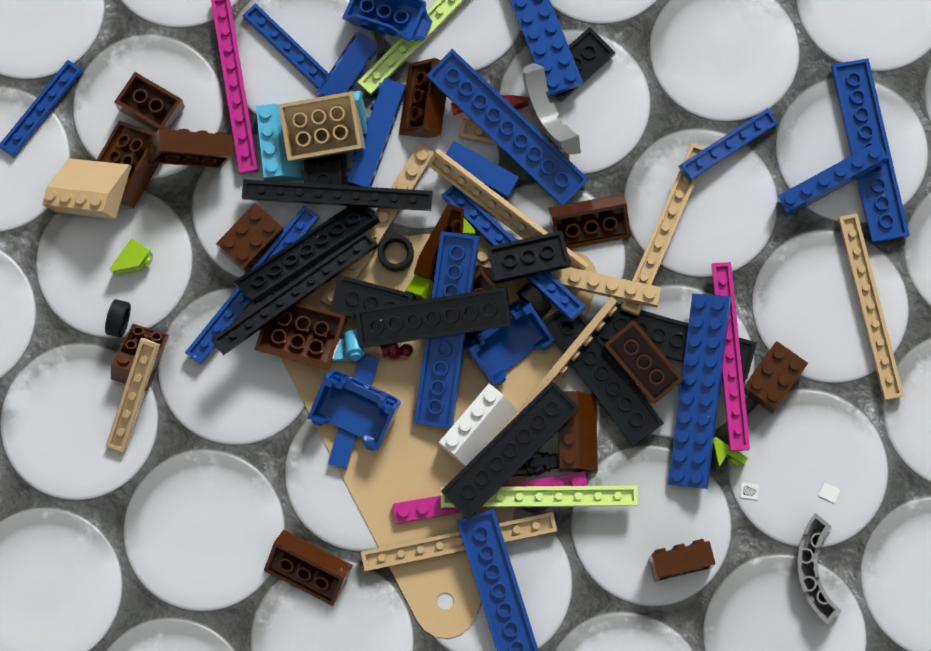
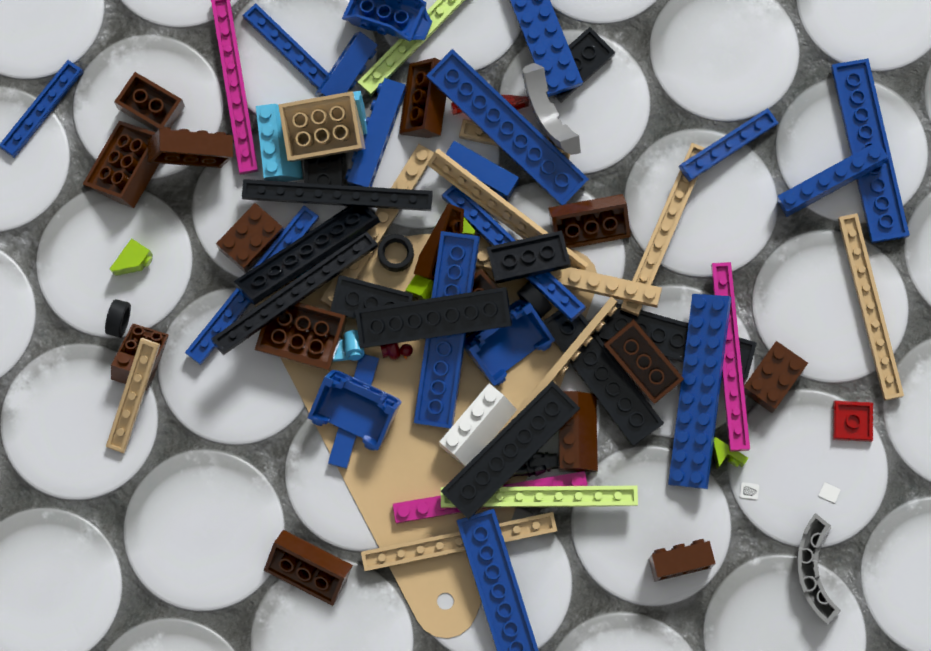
(87, 188): tan slope -> none
(853, 421): none -> red tile

